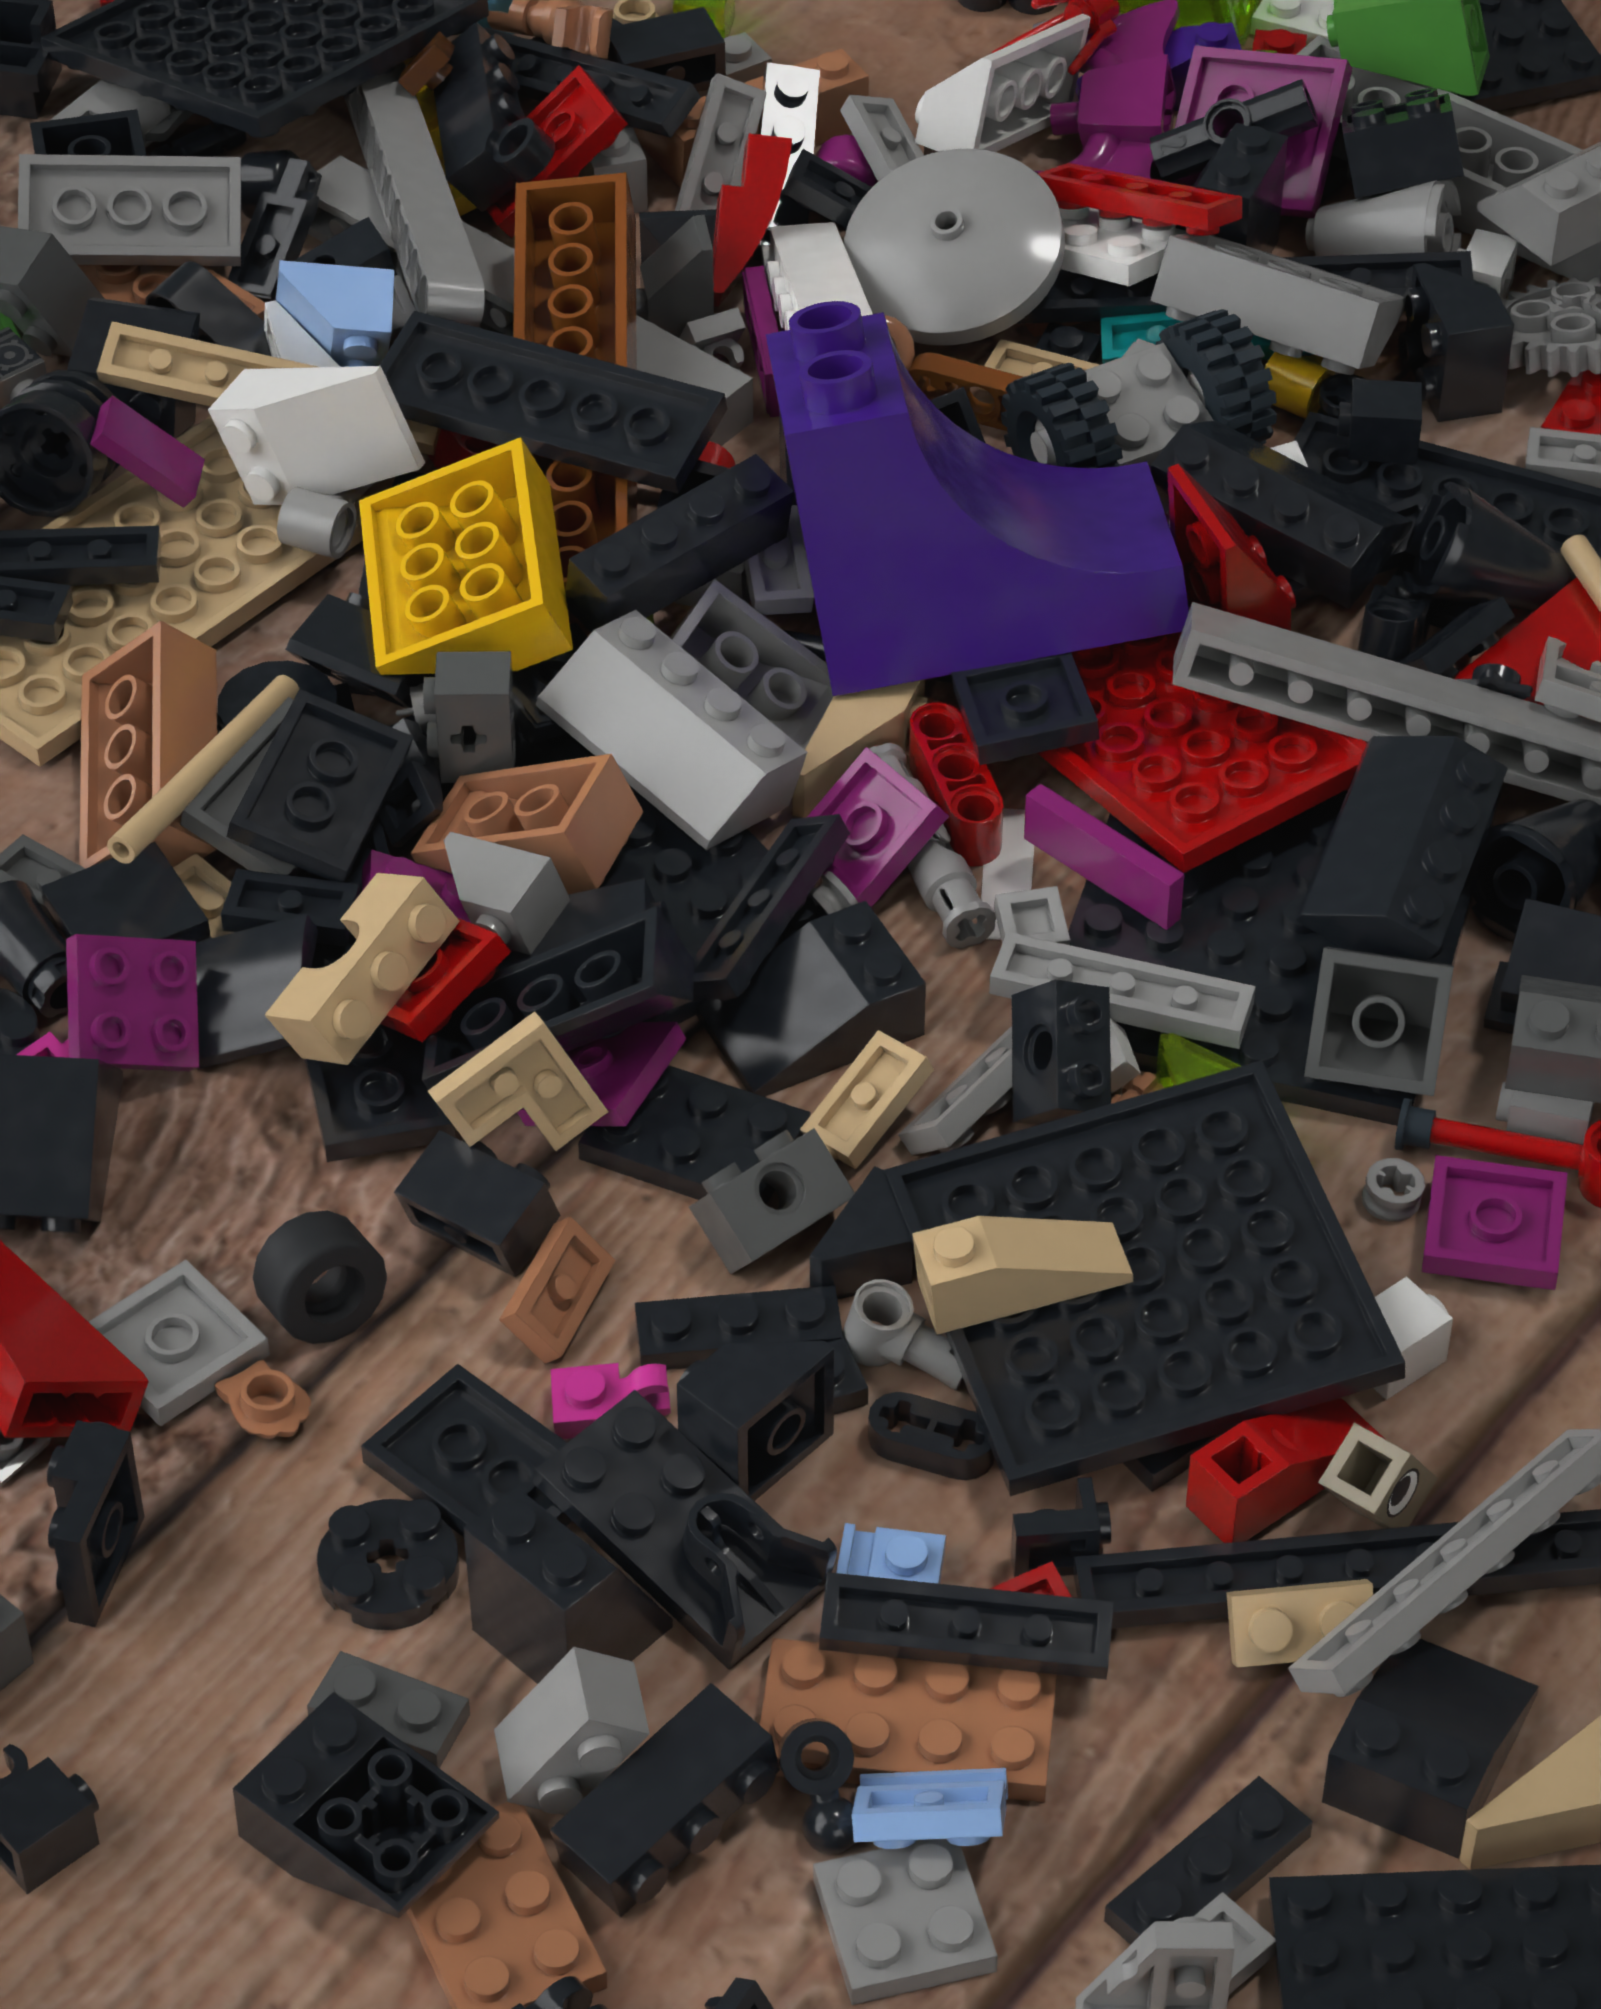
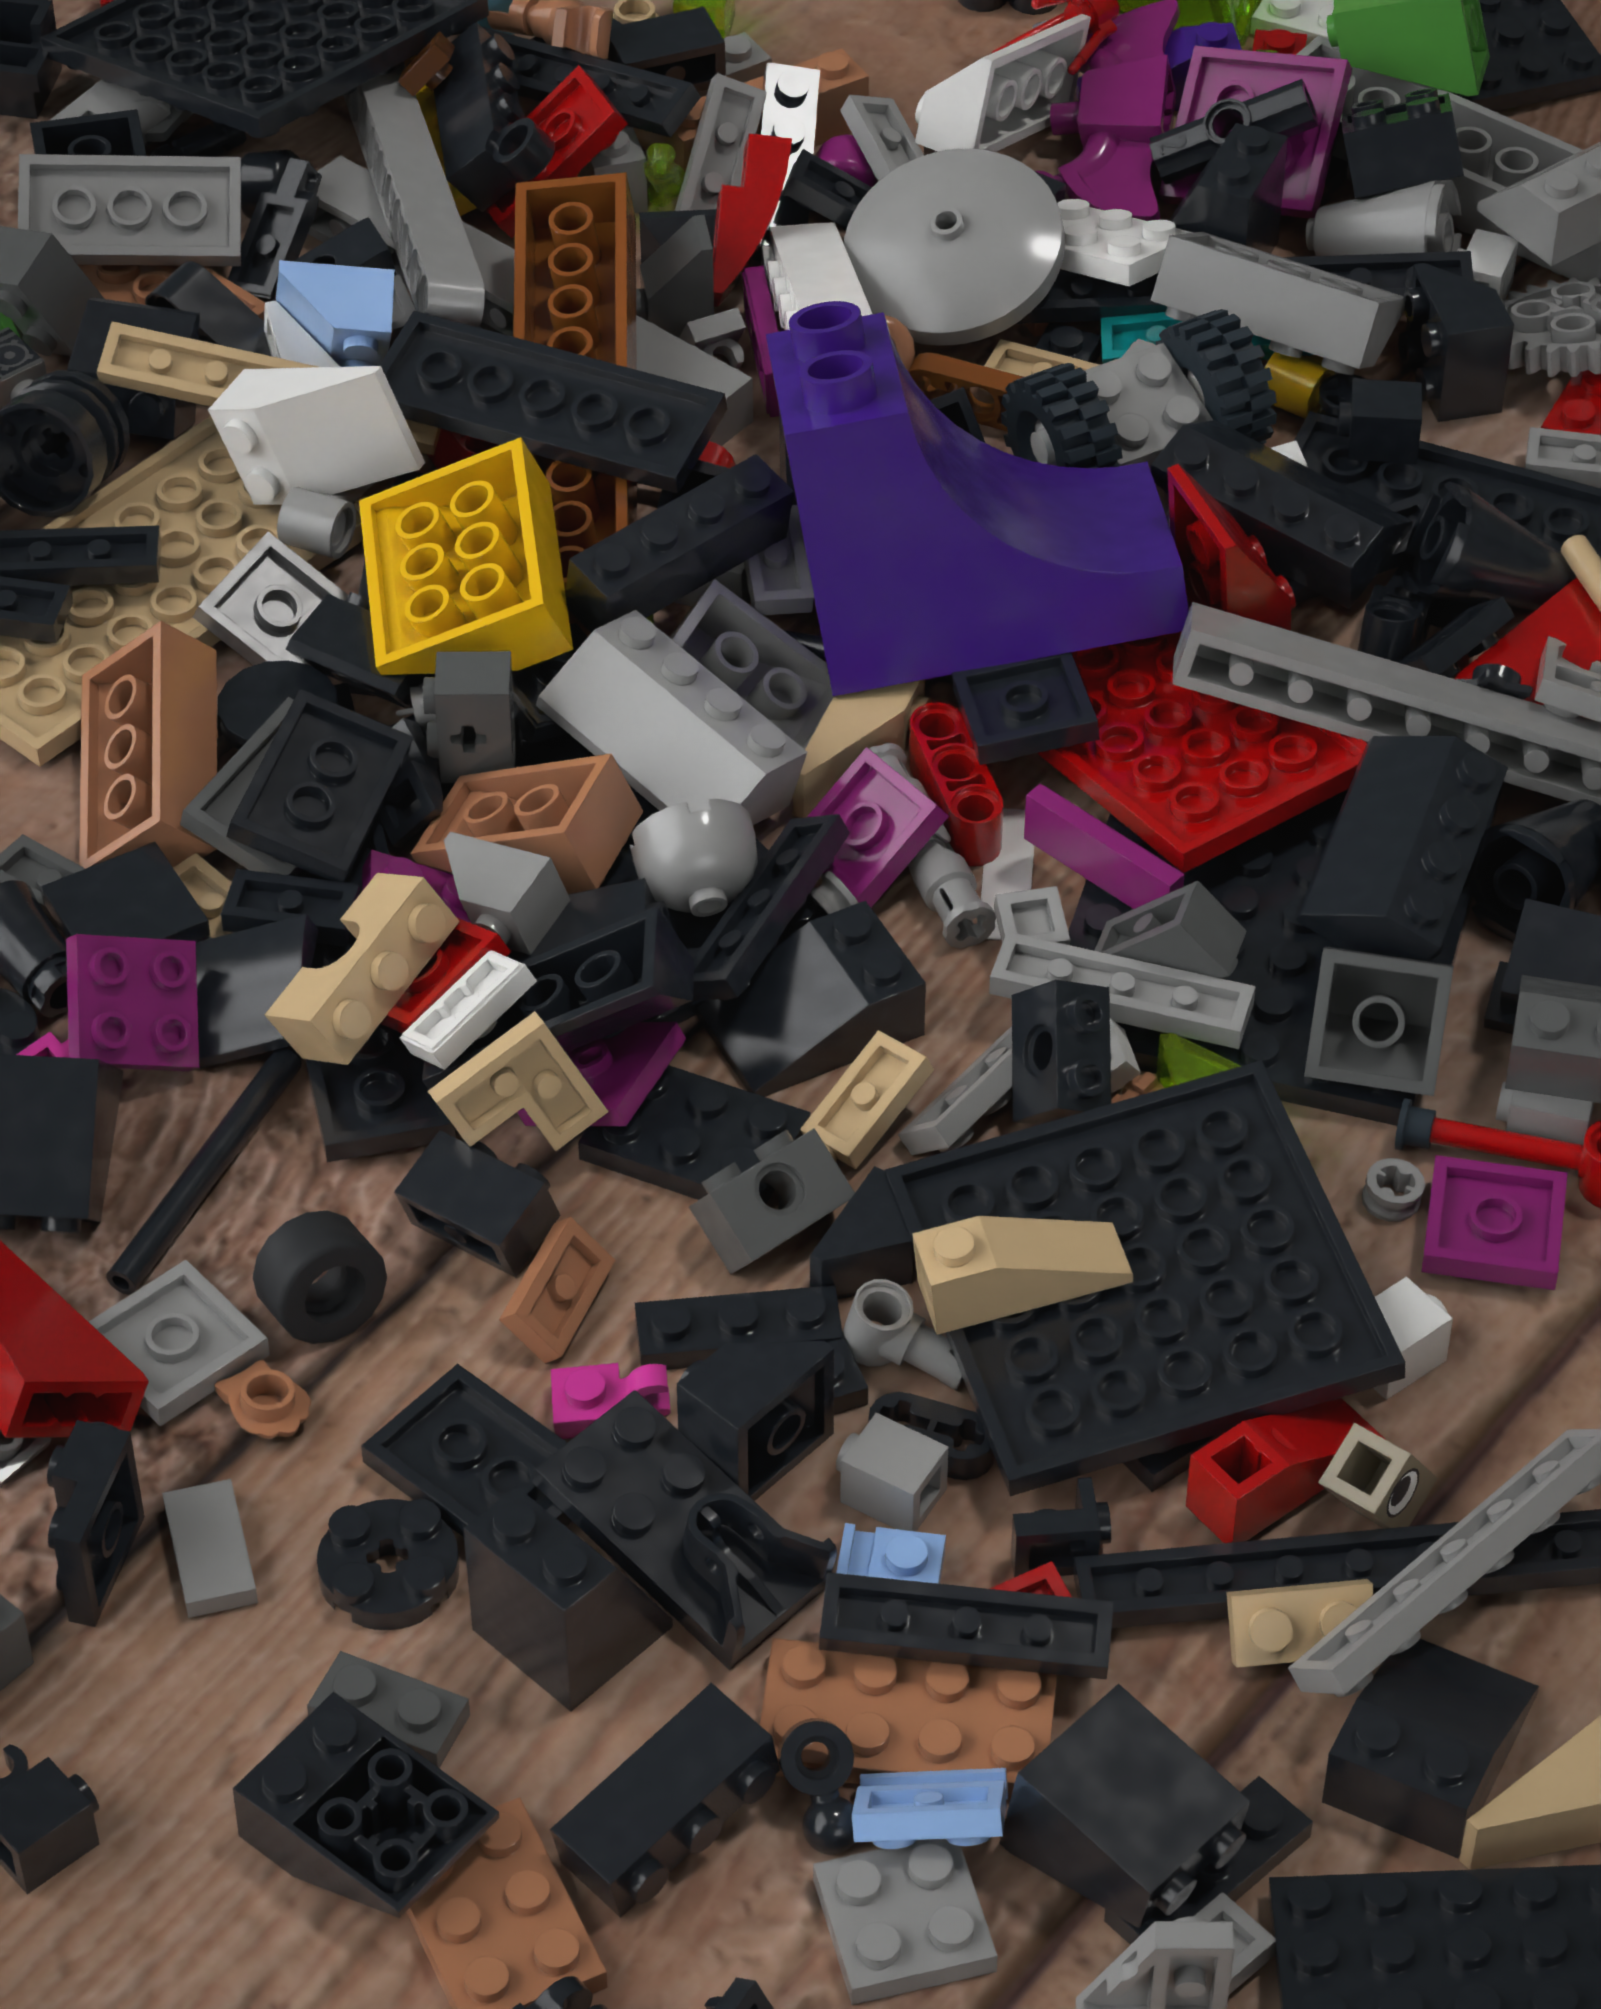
(147, 451): magenta tile -> none
(197, 773): tan piece -> none
(203, 1171): none -> black piece
(210, 1548): none -> light grey tile
(265, 601): none -> flat silver plate
(468, 1009): none -> white plate
(571, 1731): light grey brick -> none
(663, 174): none -> clear neon green arm
(696, 857): none -> light grey cylinder
(892, 1473): none -> light grey brick
(1123, 1811): none -> black slope
(1152, 200): red plate -> none
(1179, 932): none -> dark grey slope

